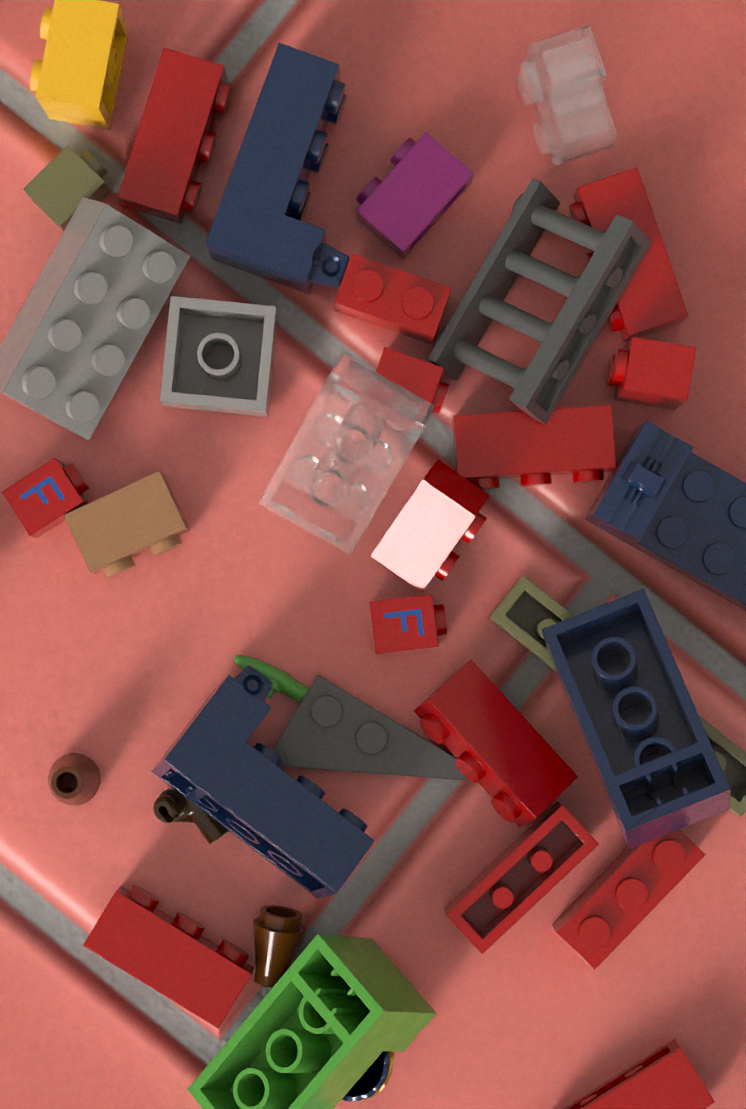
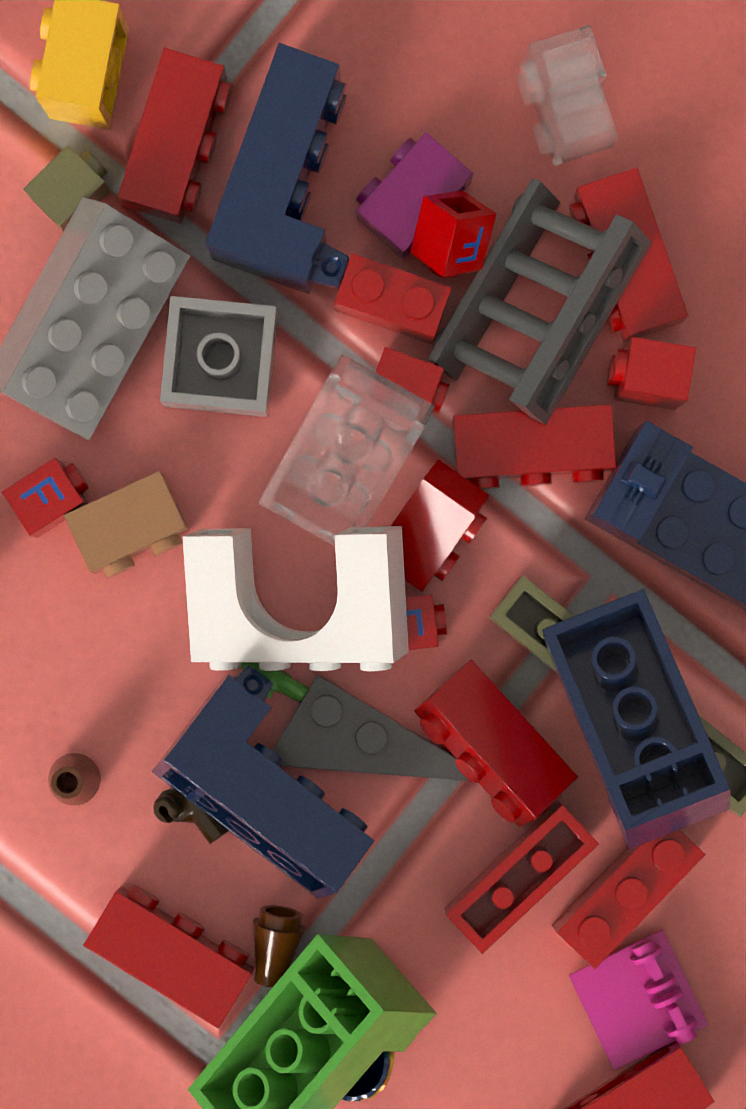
(234, 628): none -> white arch
(452, 233): none -> red brick
(639, 1000): none -> dark pink hinge

